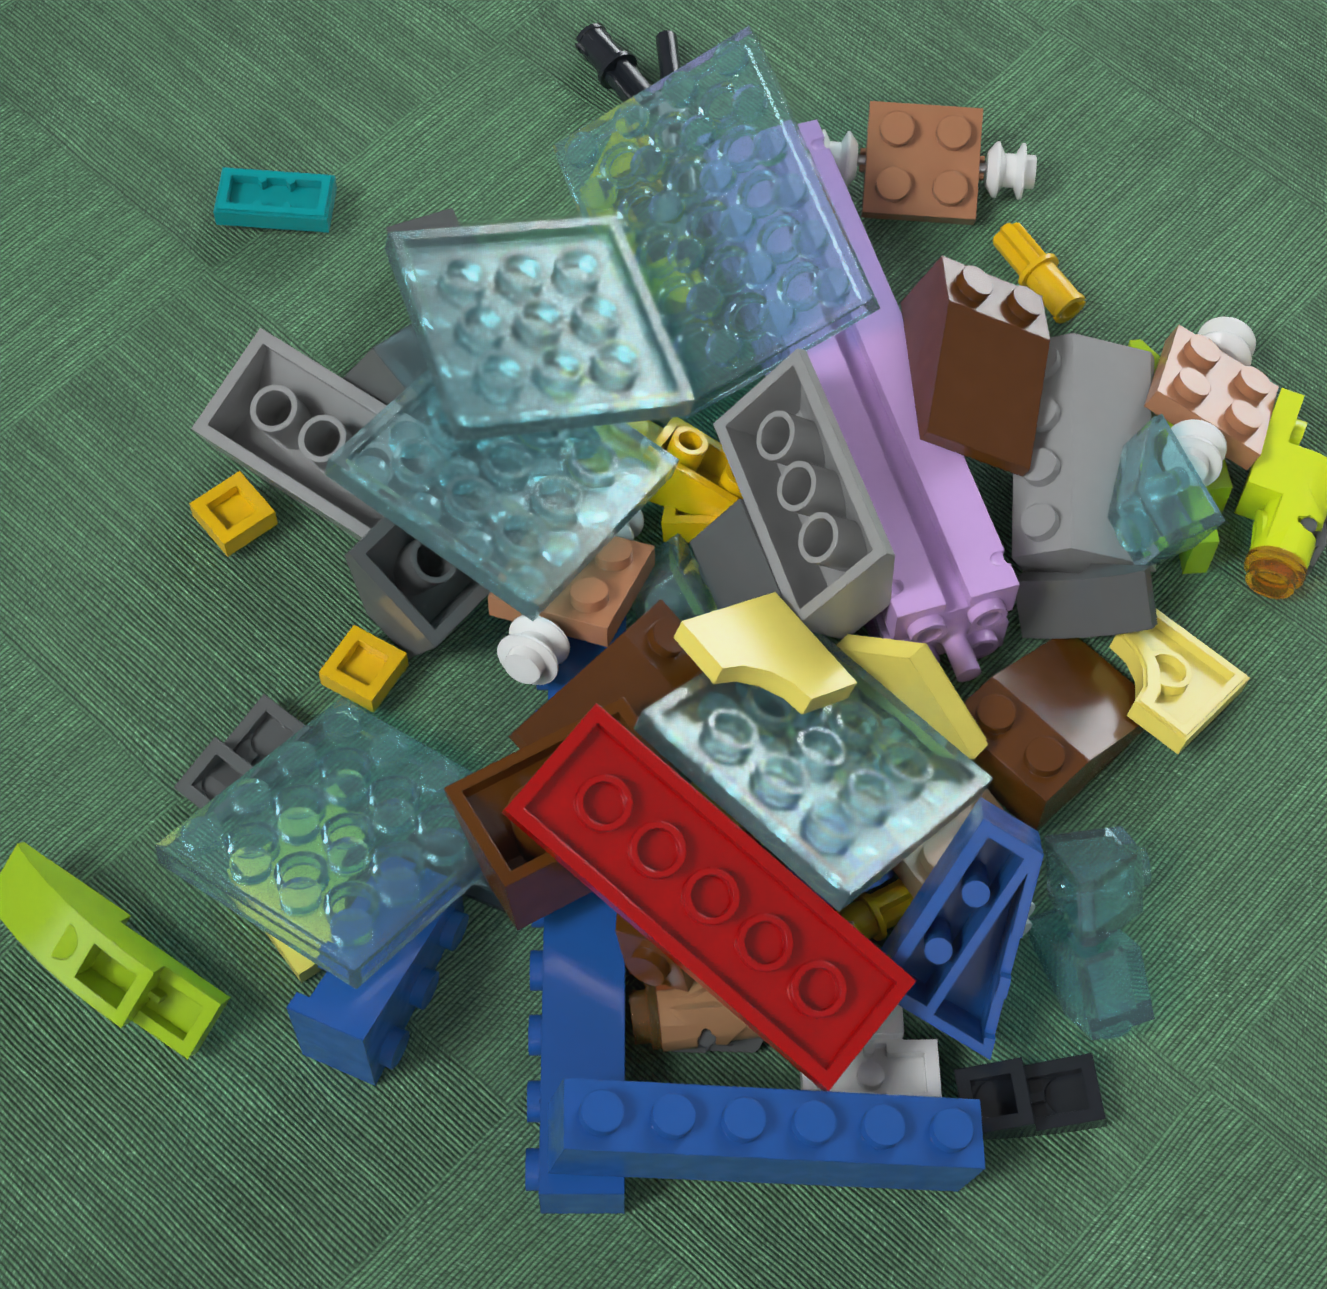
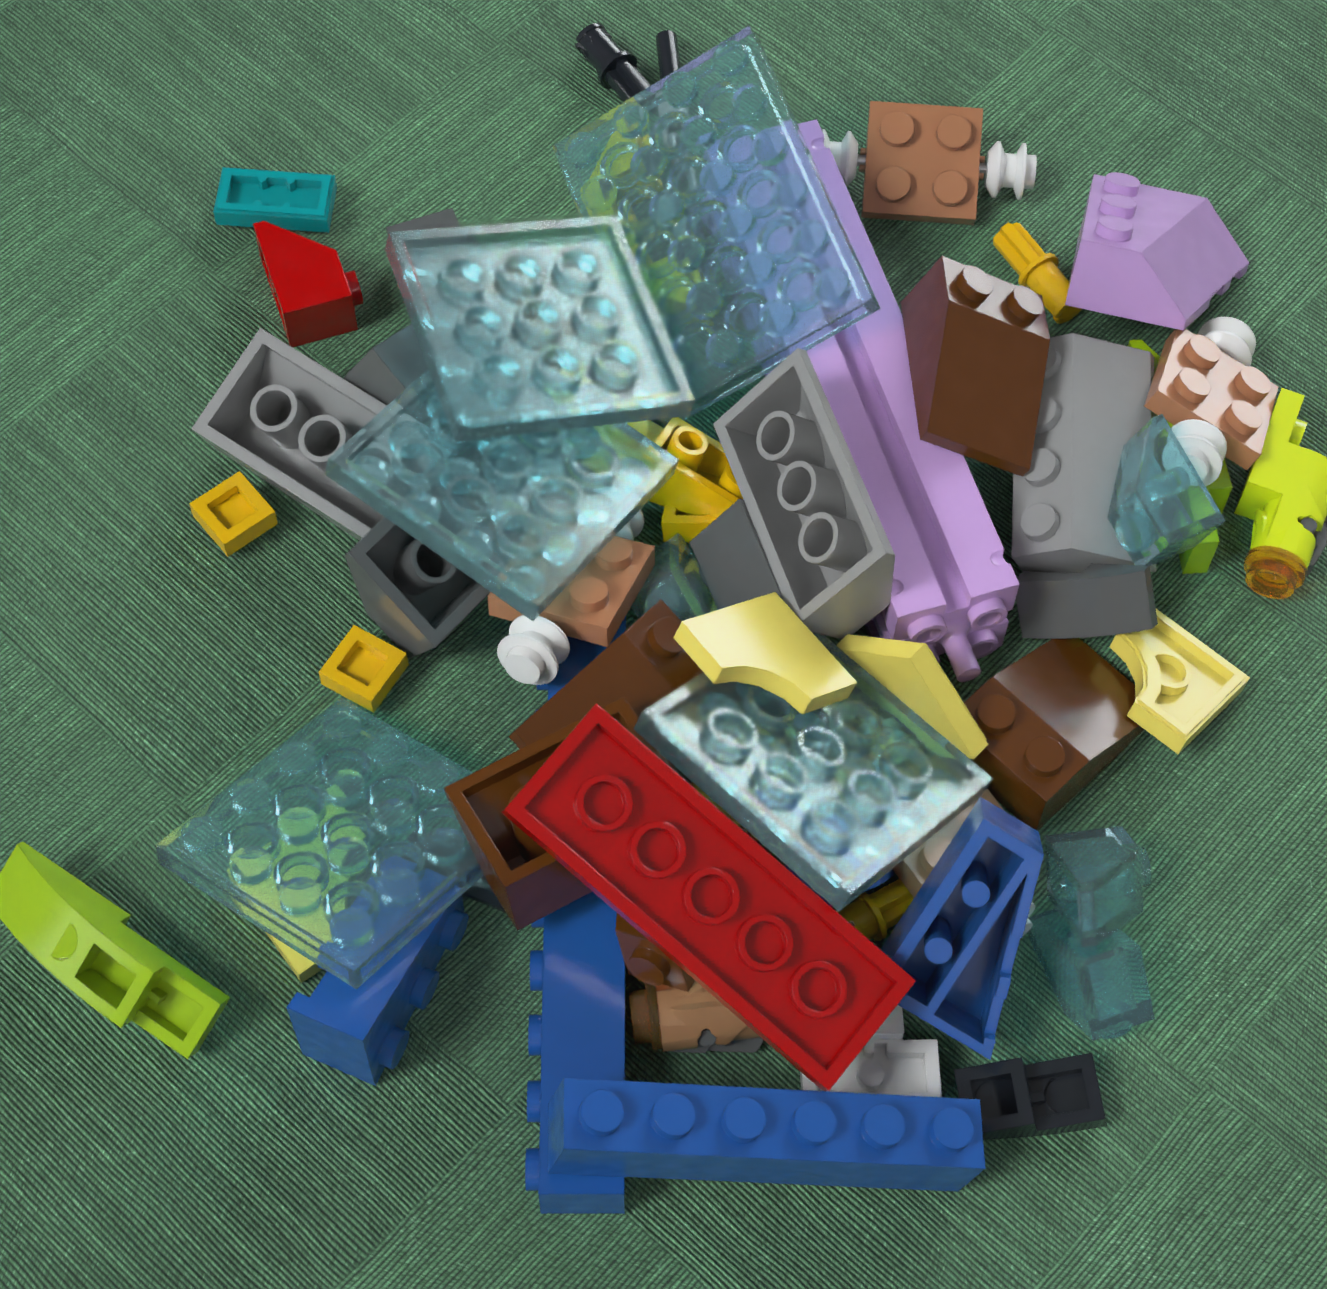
(251, 741): dark grey slope -> none
(307, 285): none -> red slope
(1150, 253): none -> lavender wedge

